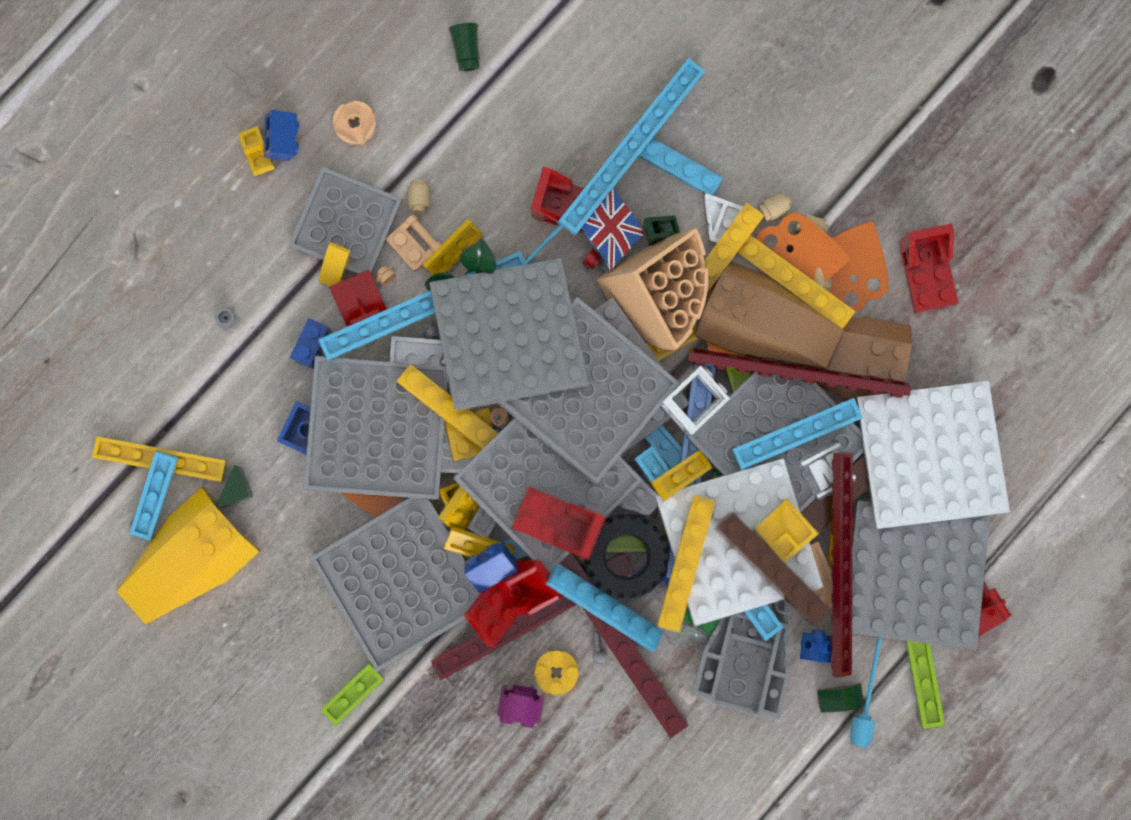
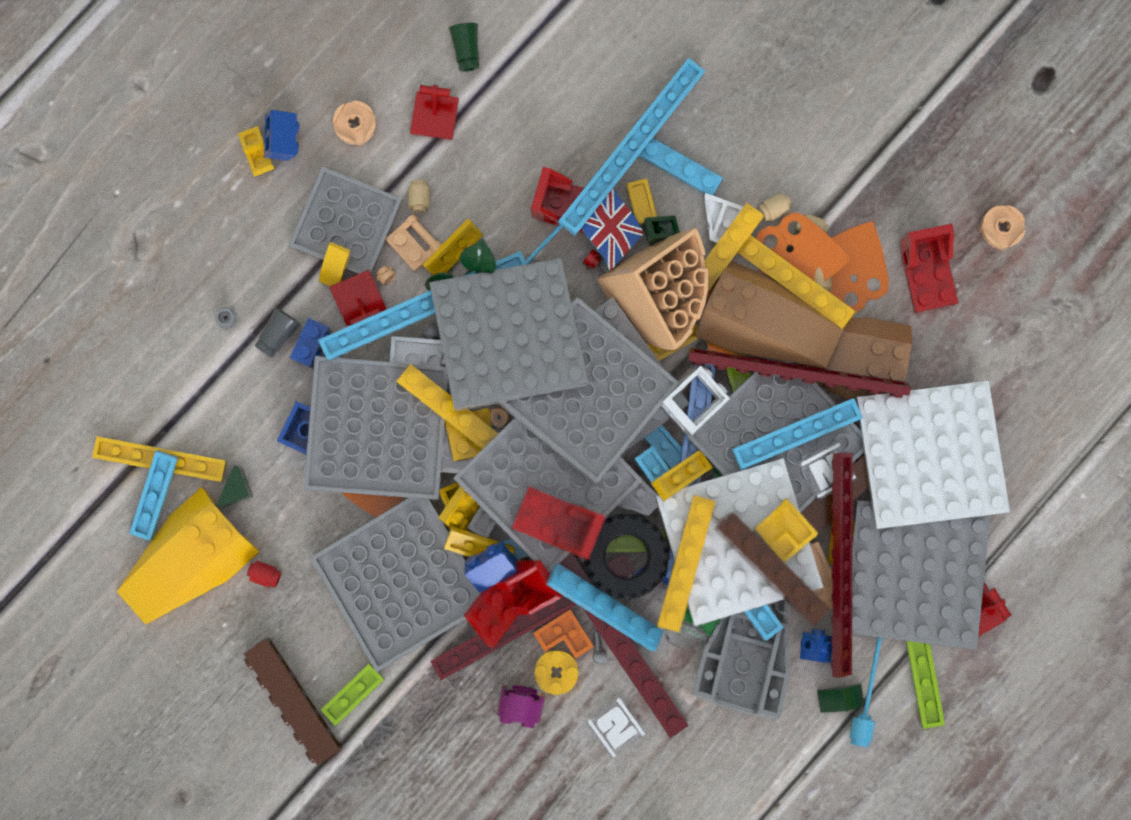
(264, 574): none -> red brick
(276, 332): none -> dark grey plant
(292, 701): none -> reddish brown brick
(434, 112): none -> red plate
(564, 628): none -> orange plate
(616, 727): none -> tile
(641, 200): none -> yellow tile
(1015, 226): none -> light nougat plate

